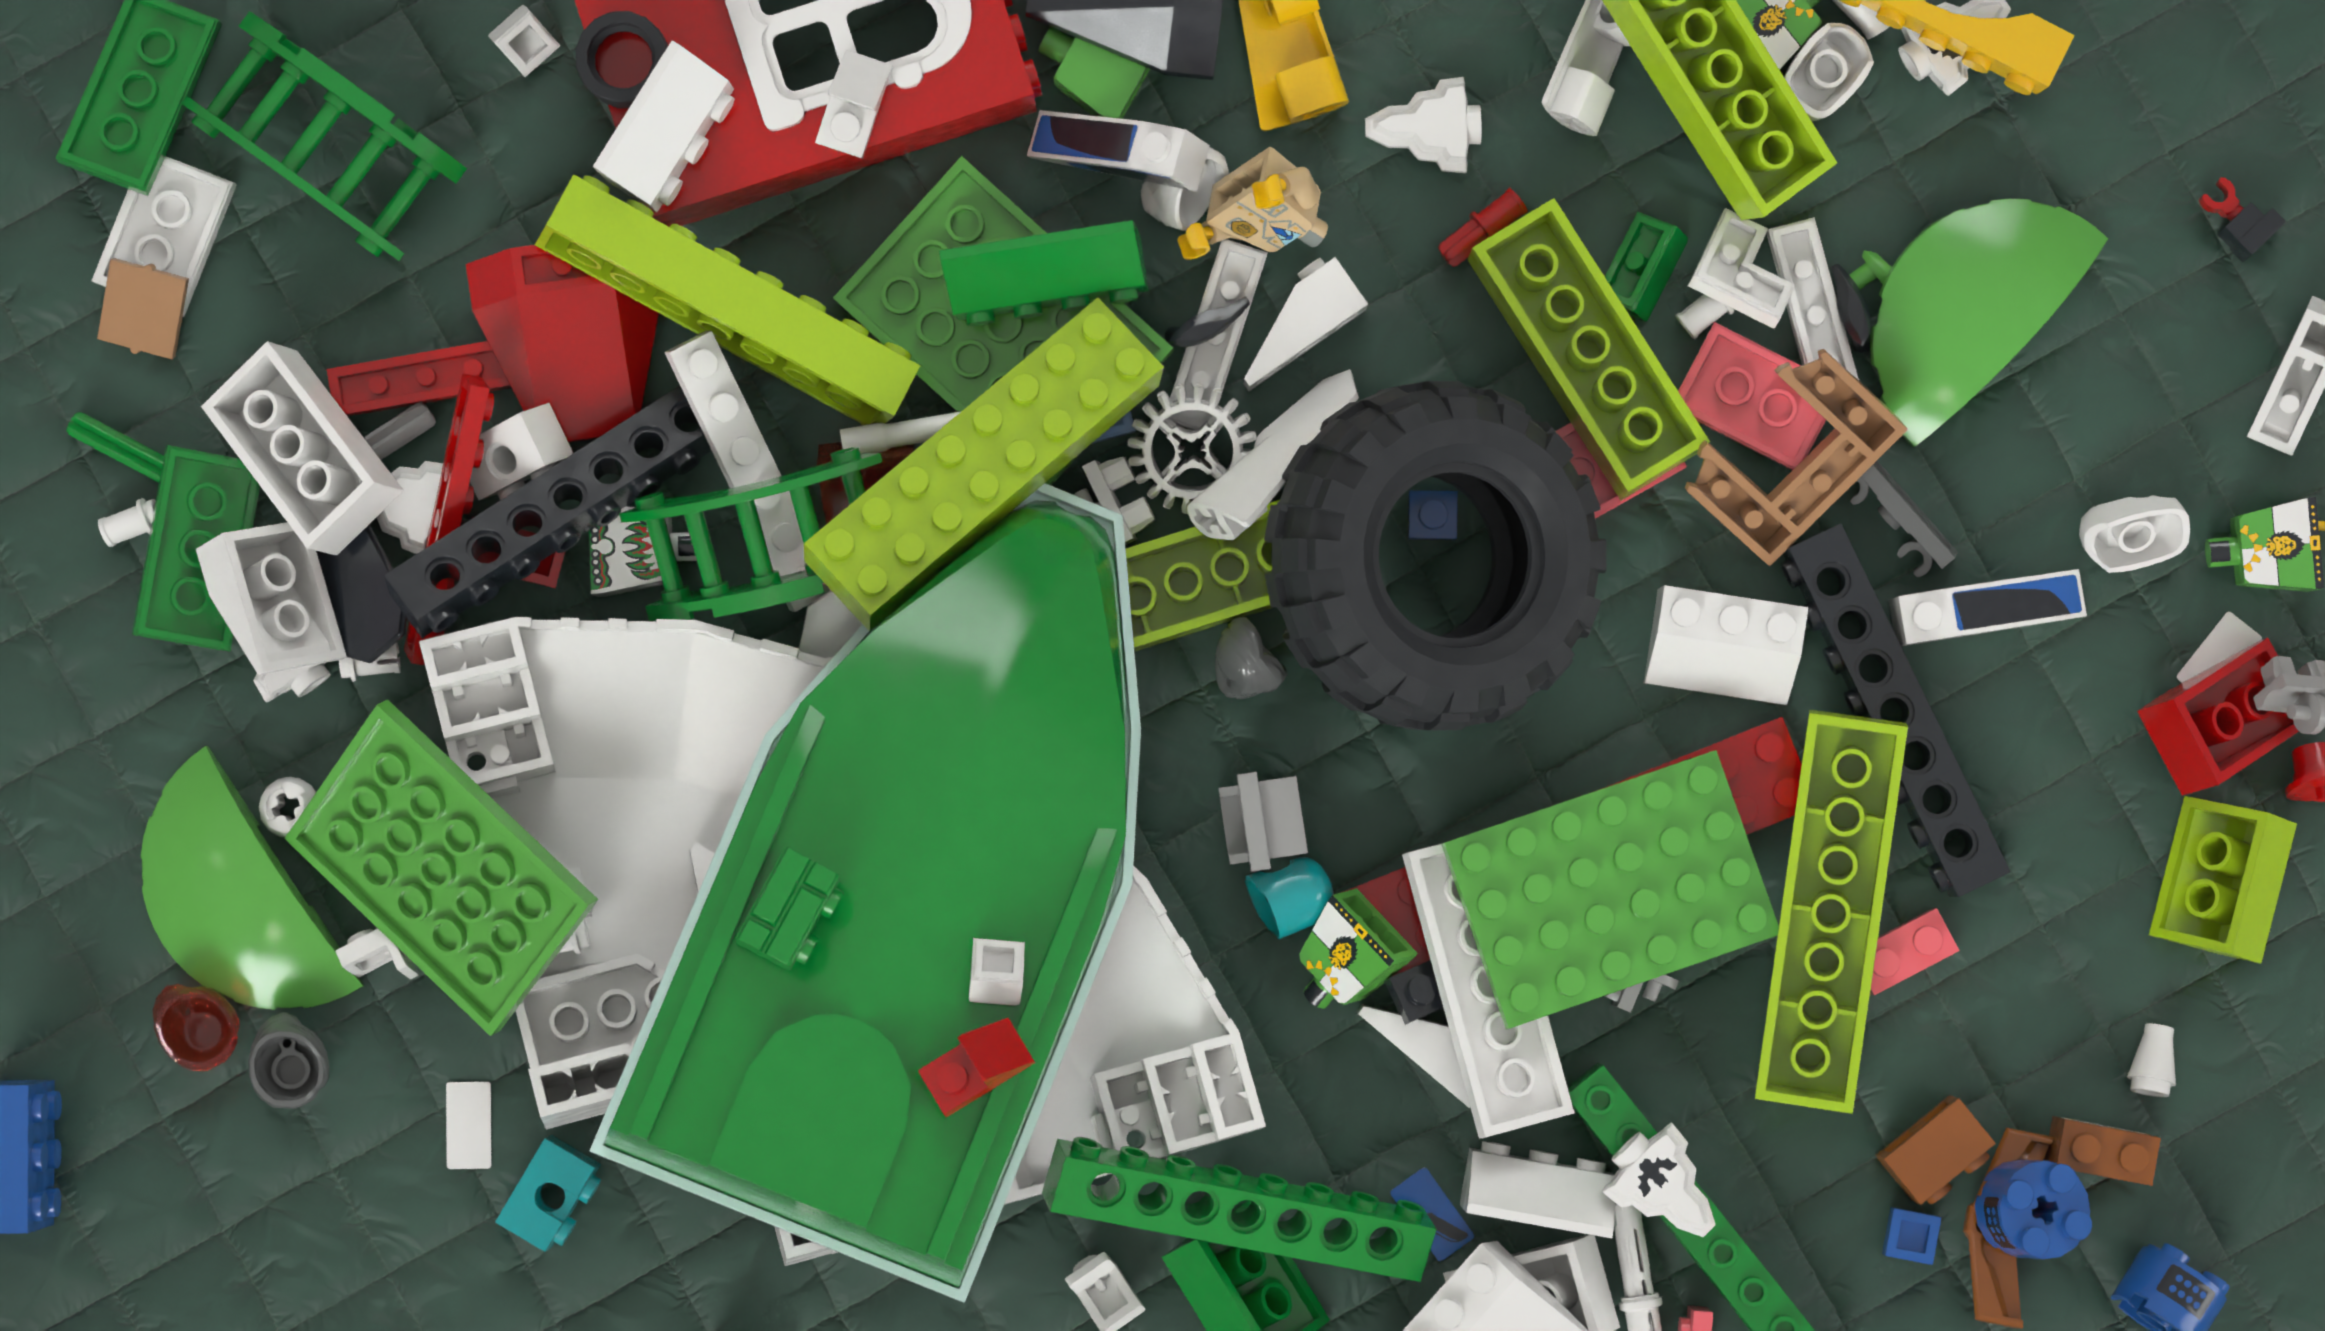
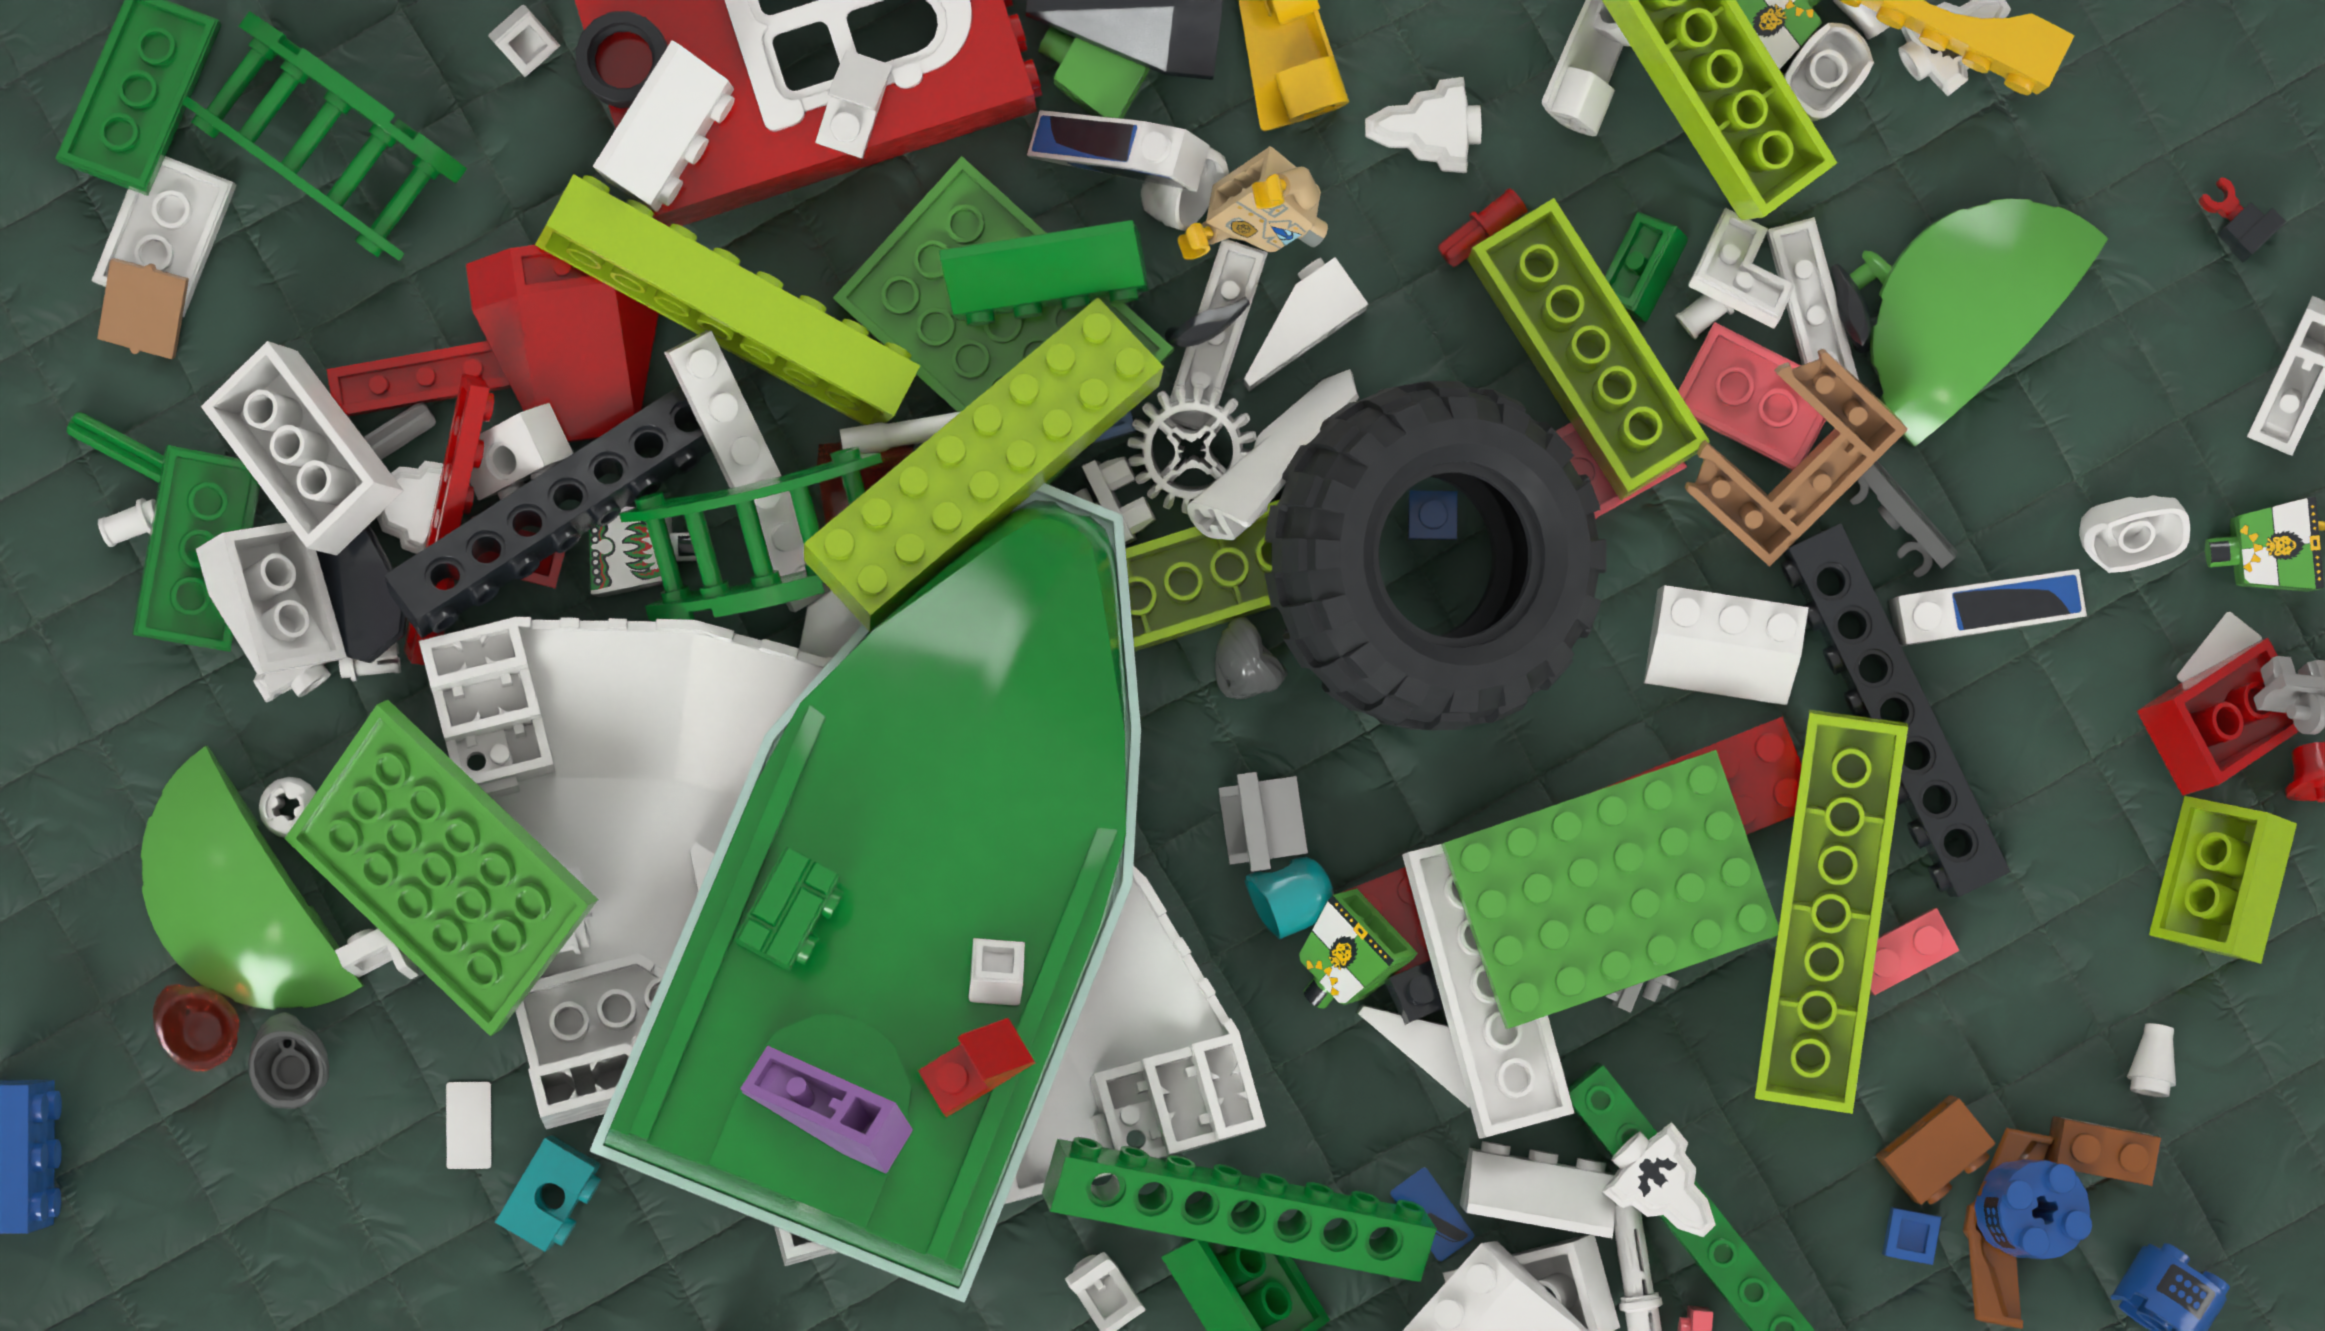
(829, 1108): none -> medium lavender slope

